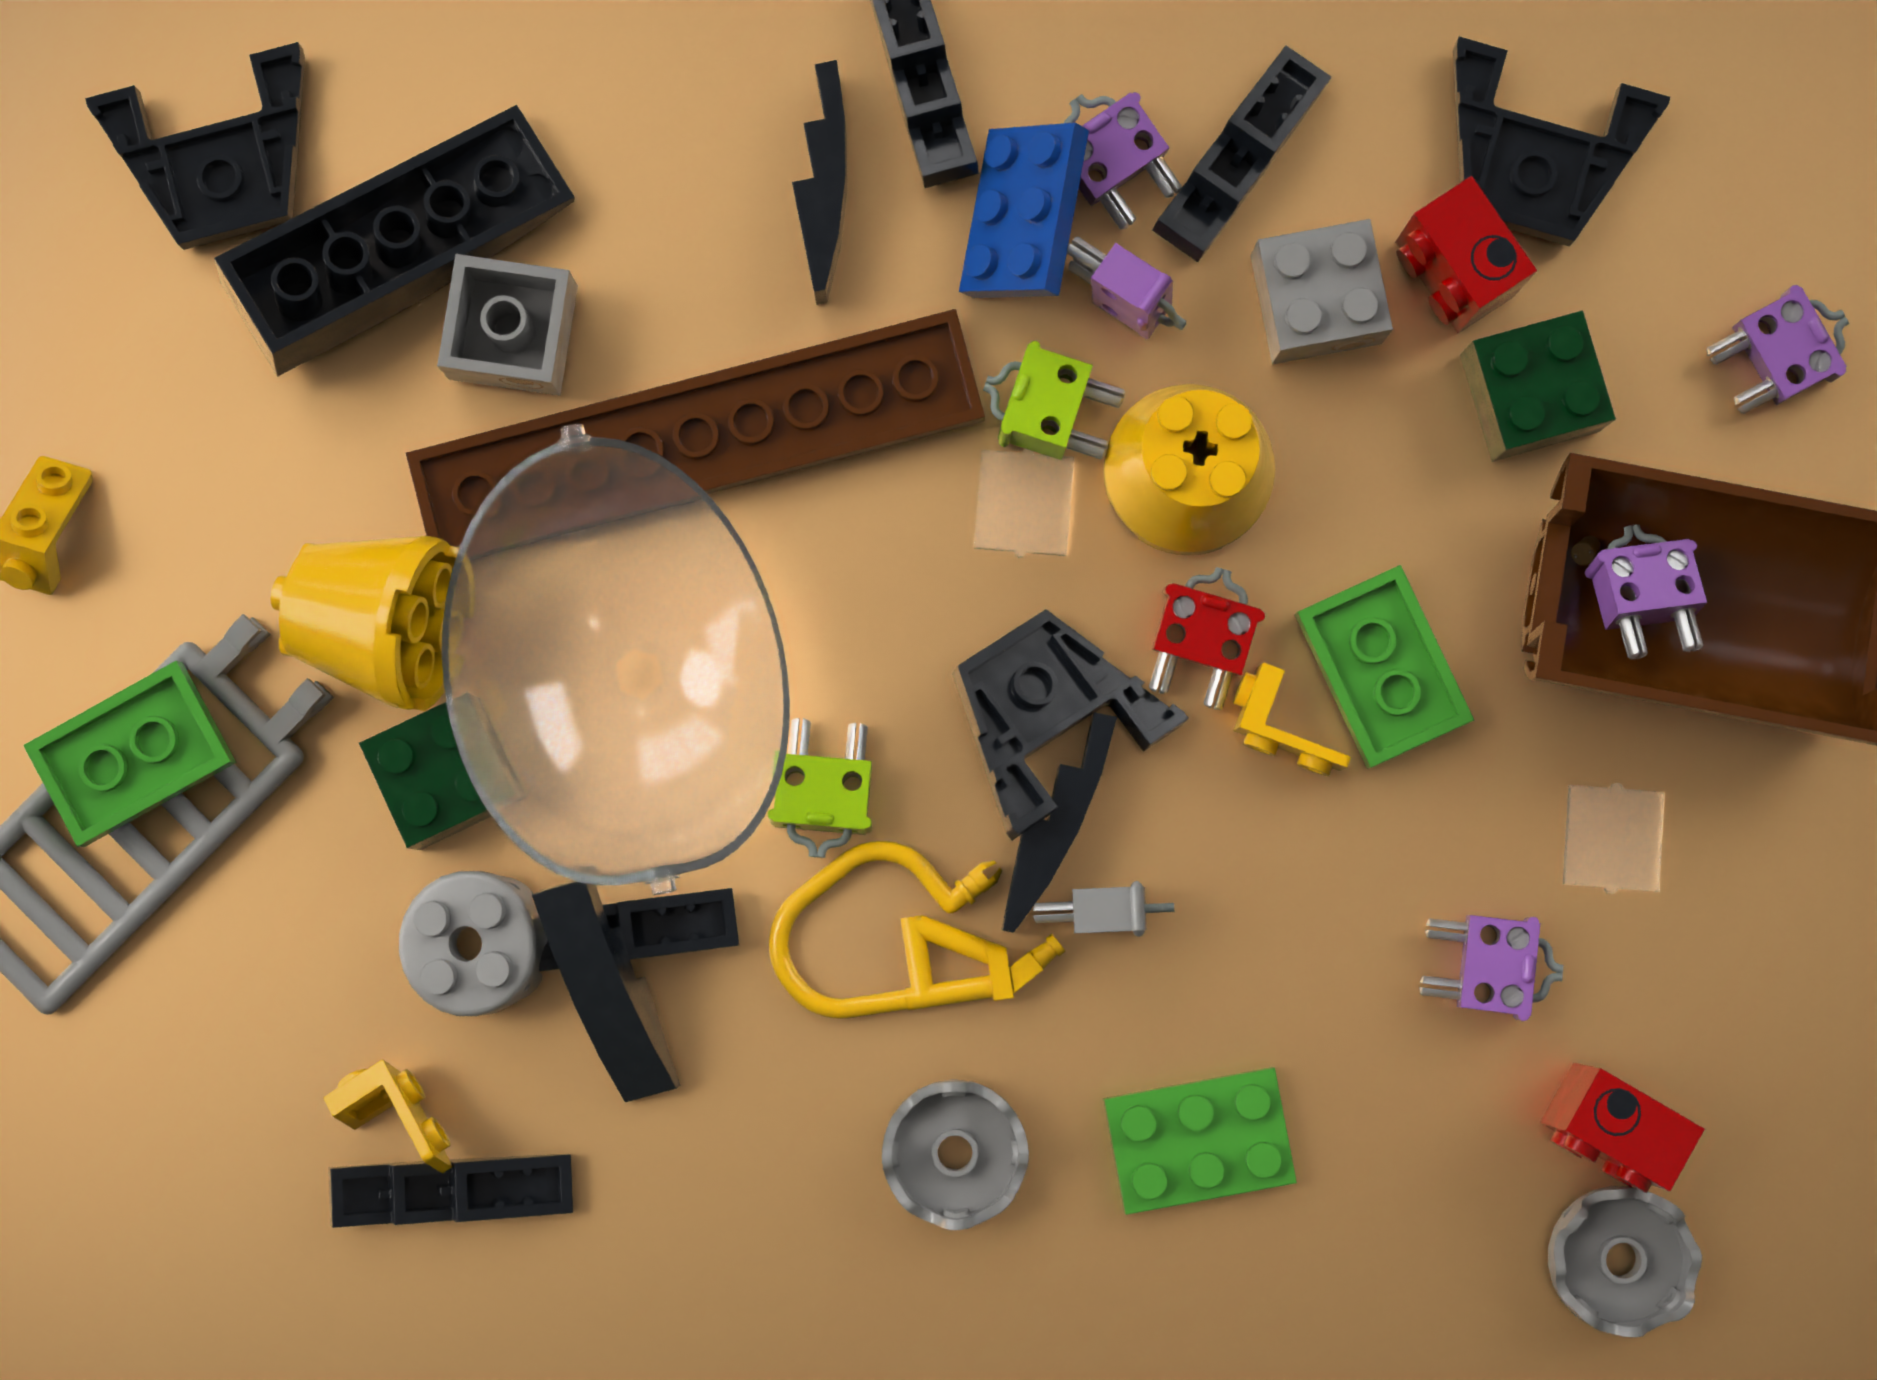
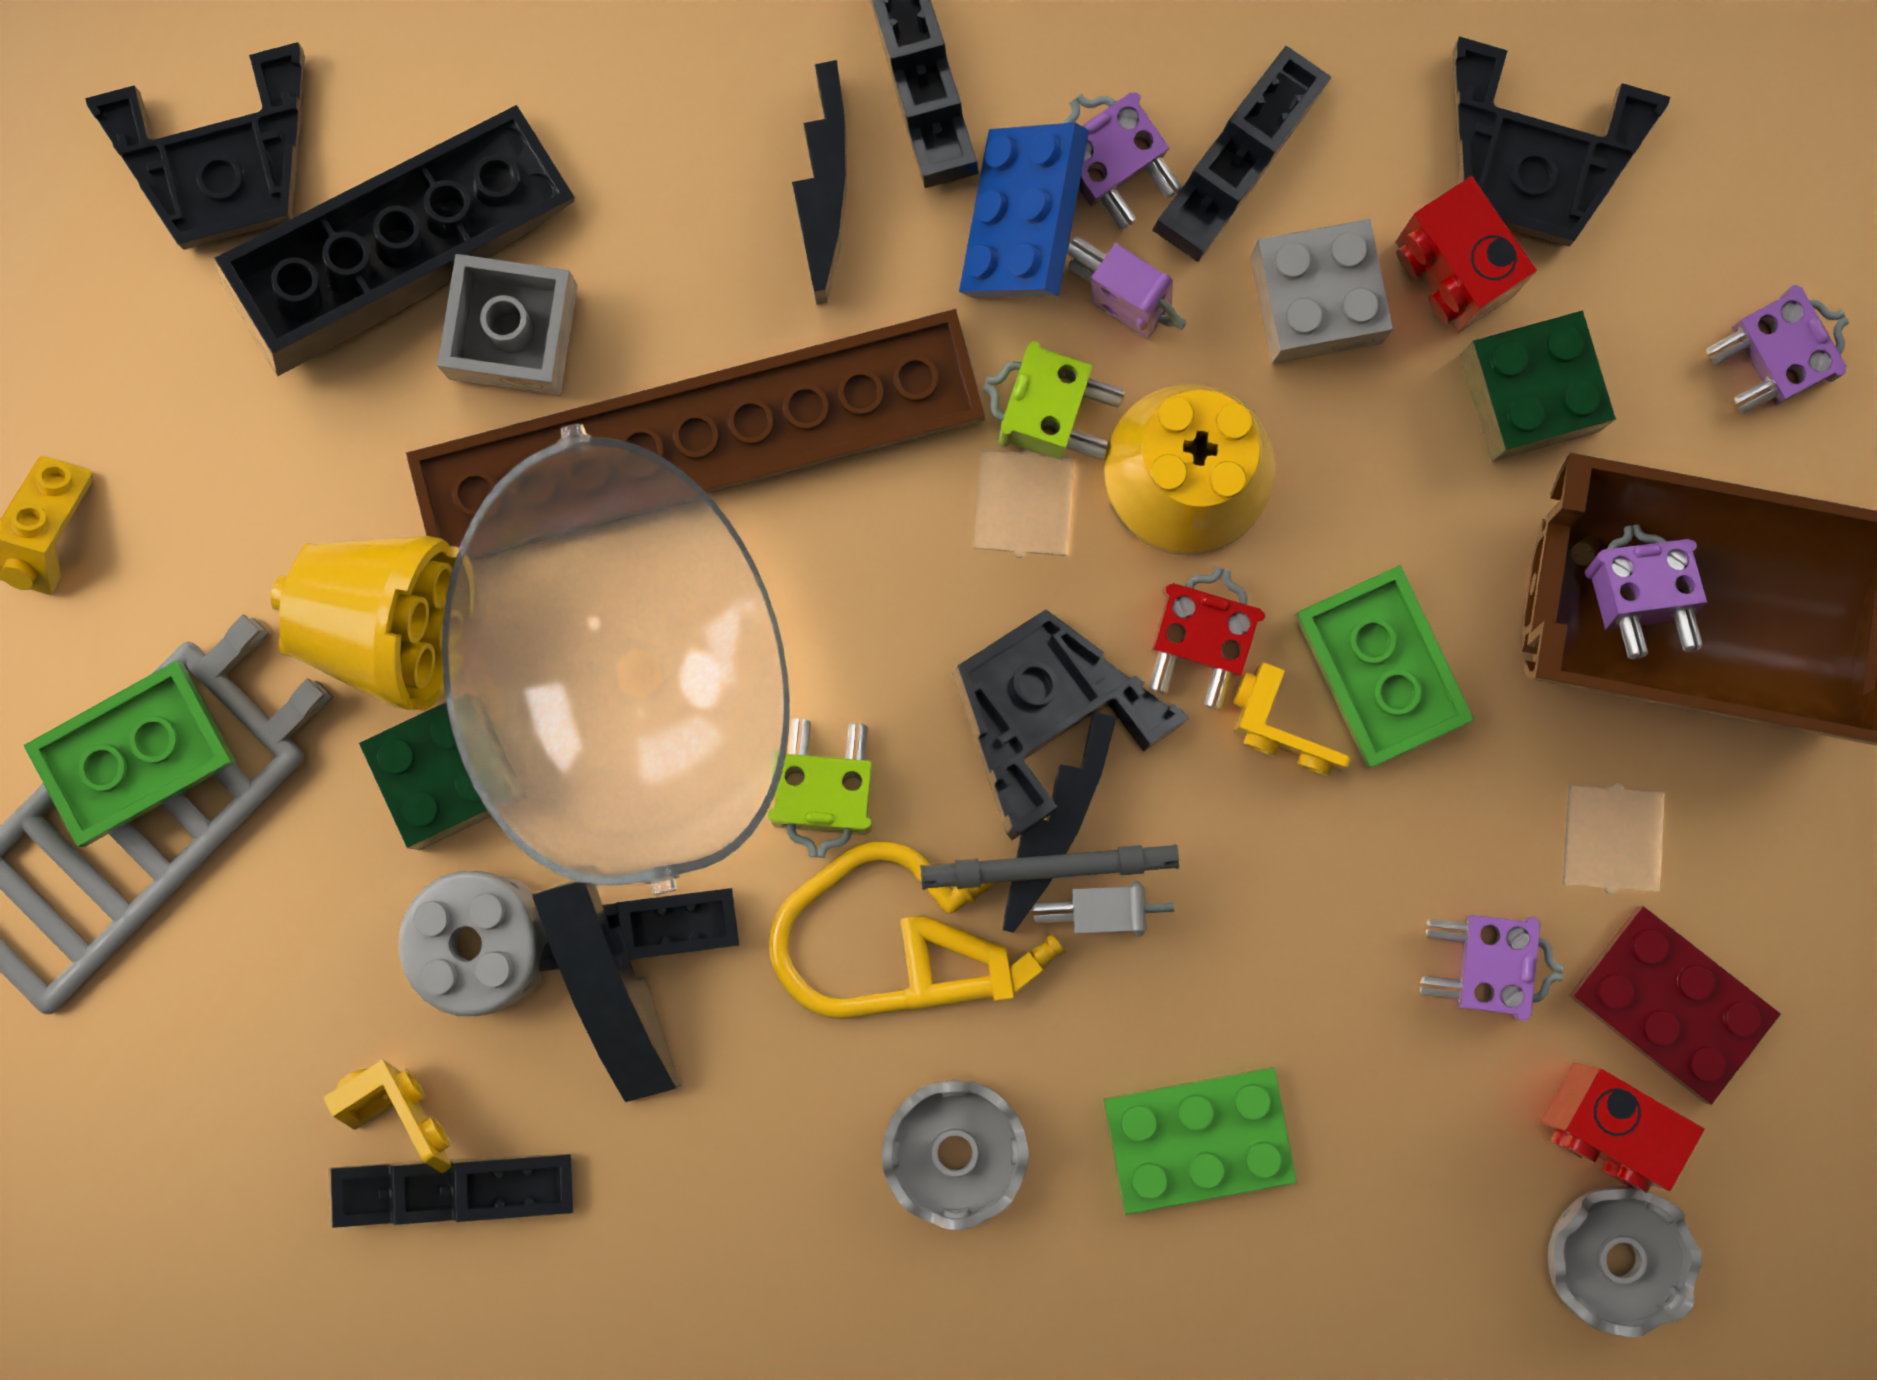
(1125, 860): none -> dark grey piece
(1674, 1005): none -> dark red plate

